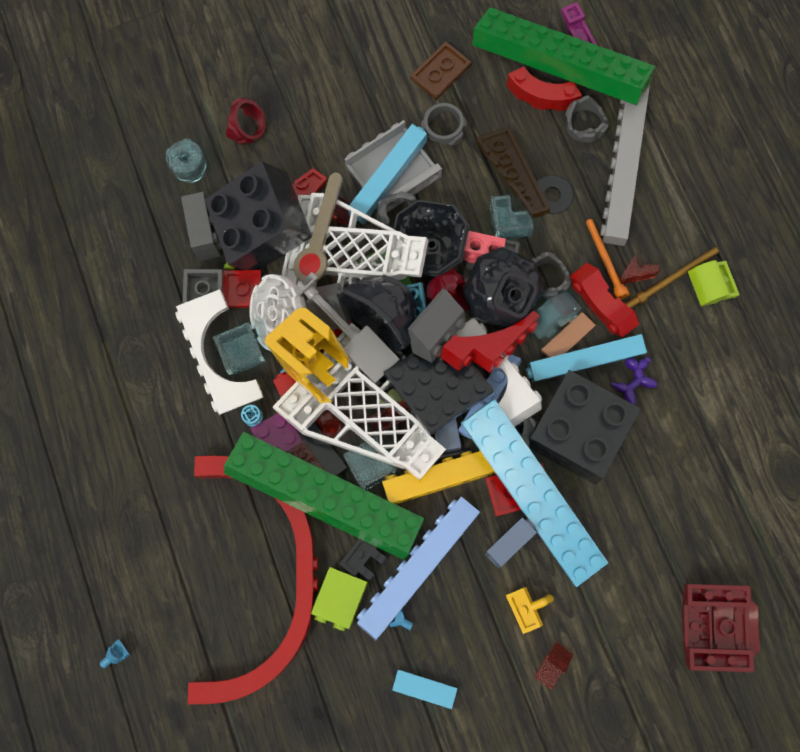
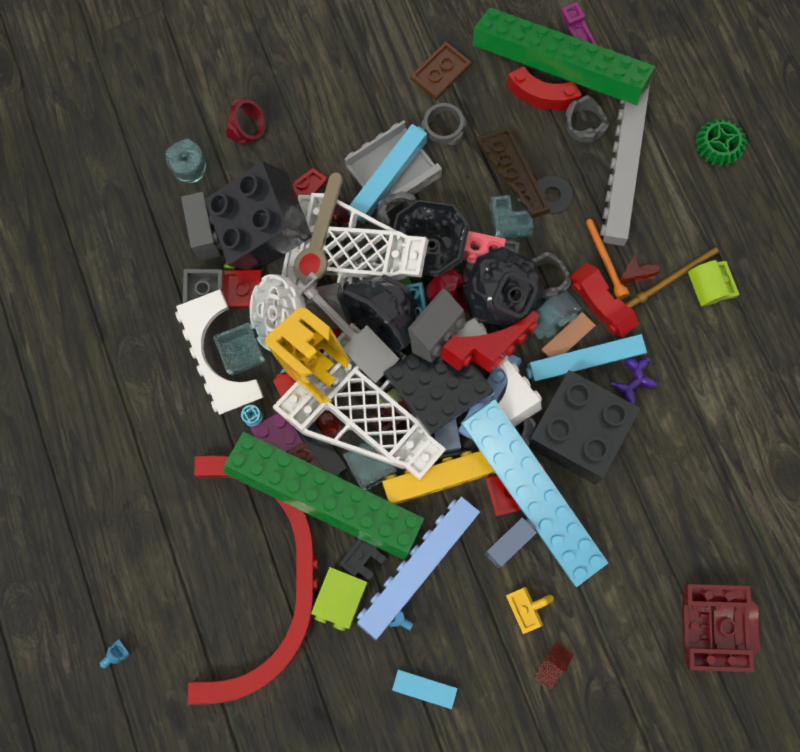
(723, 136): none -> green gear

